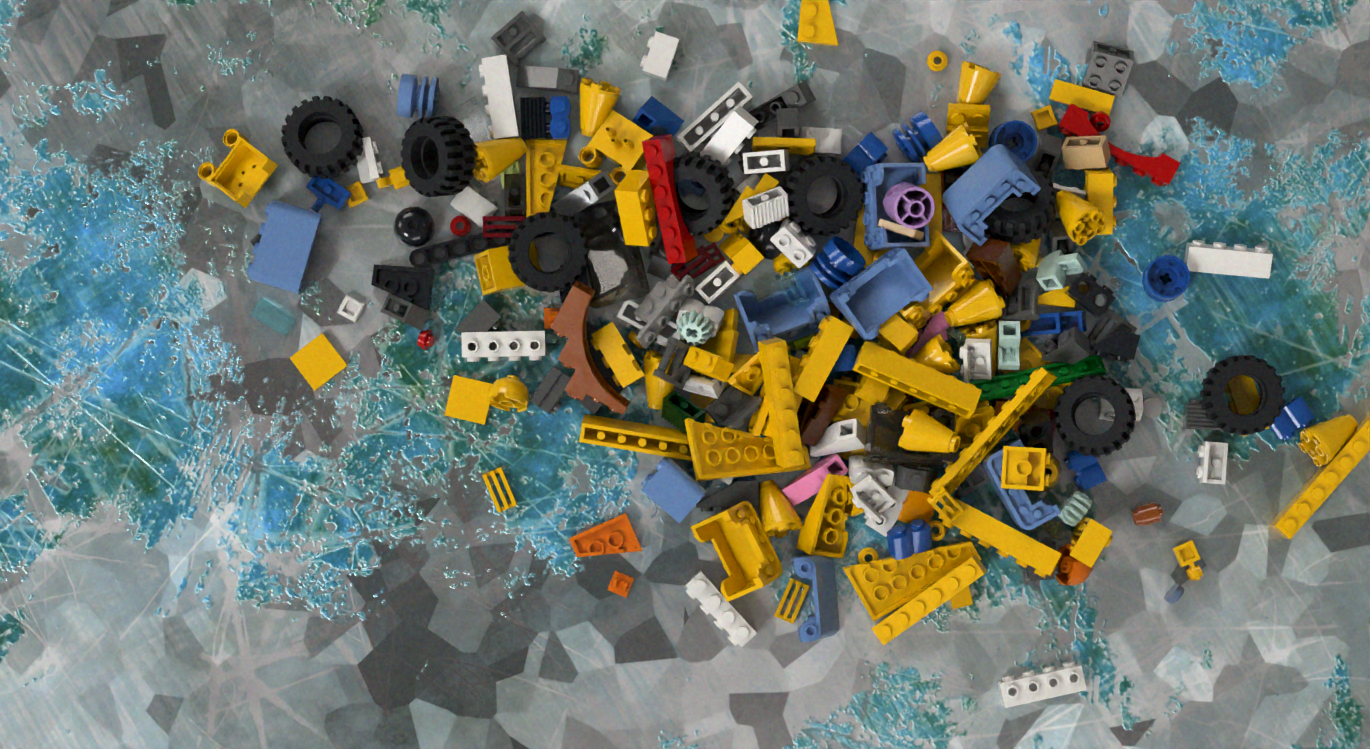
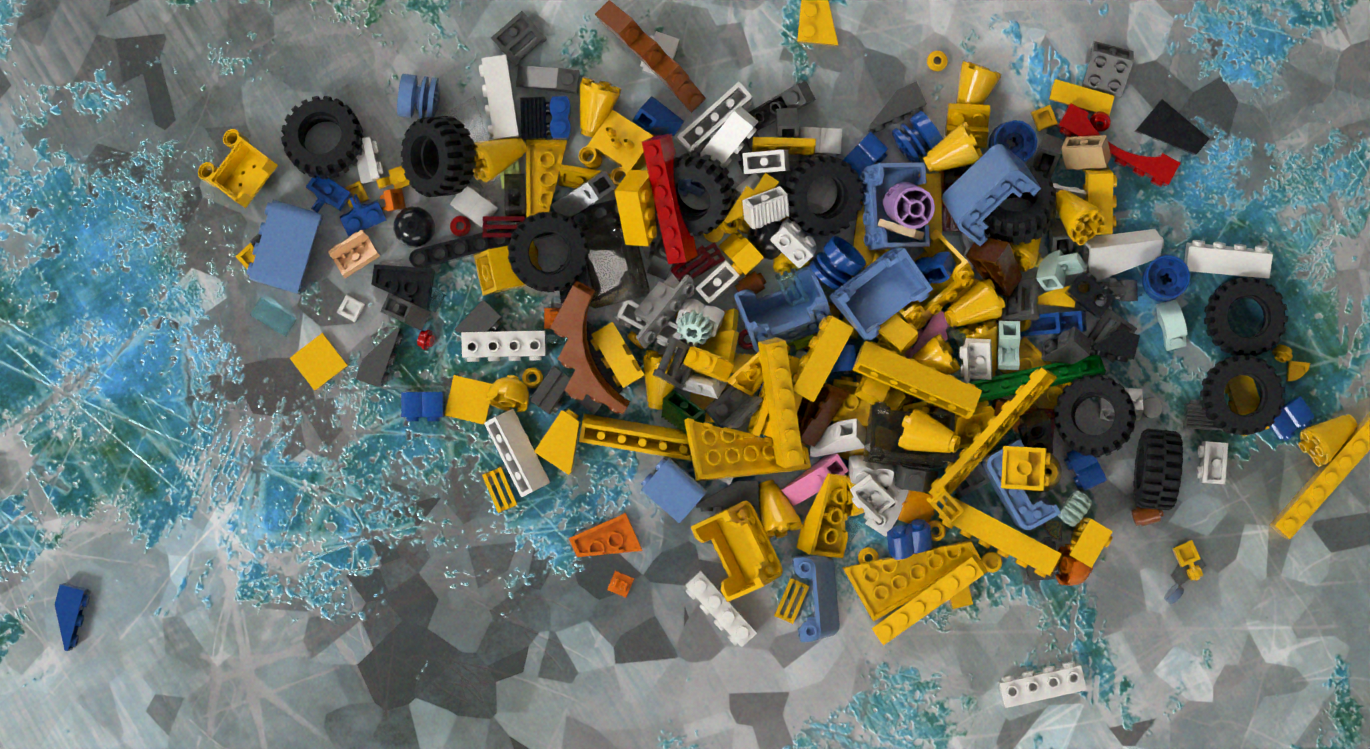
(69, 609): none -> blue slope
(246, 255): none -> yellow tile
(353, 253): none -> light nougat bracket
(362, 216): none -> blue plate
(376, 364): none -> dark grey slope
(394, 200): none -> orange tile
(422, 405): none -> blue brick
(517, 452): none -> white brick
(525, 377): none -> yellow plate
(561, 441): none -> yellow slope
(651, 54): none -> dark orange arch
(742, 343): none -> red plate
(752, 282): none -> dark orange brick
(904, 101): none -> dark grey slope
(937, 268): none -> blue brick
(991, 561): none -> yellow tile
(1121, 251): none -> white slope
(1123, 290): none -> dark grey piece
(1158, 469): none -> black tyre
(1172, 128): none -> black wing
(1173, 324): none -> light aqua brick
(1272, 309): none -> black tyre
(1282, 353): none -> yellow plate
(1296, 370): none -> yellow tile

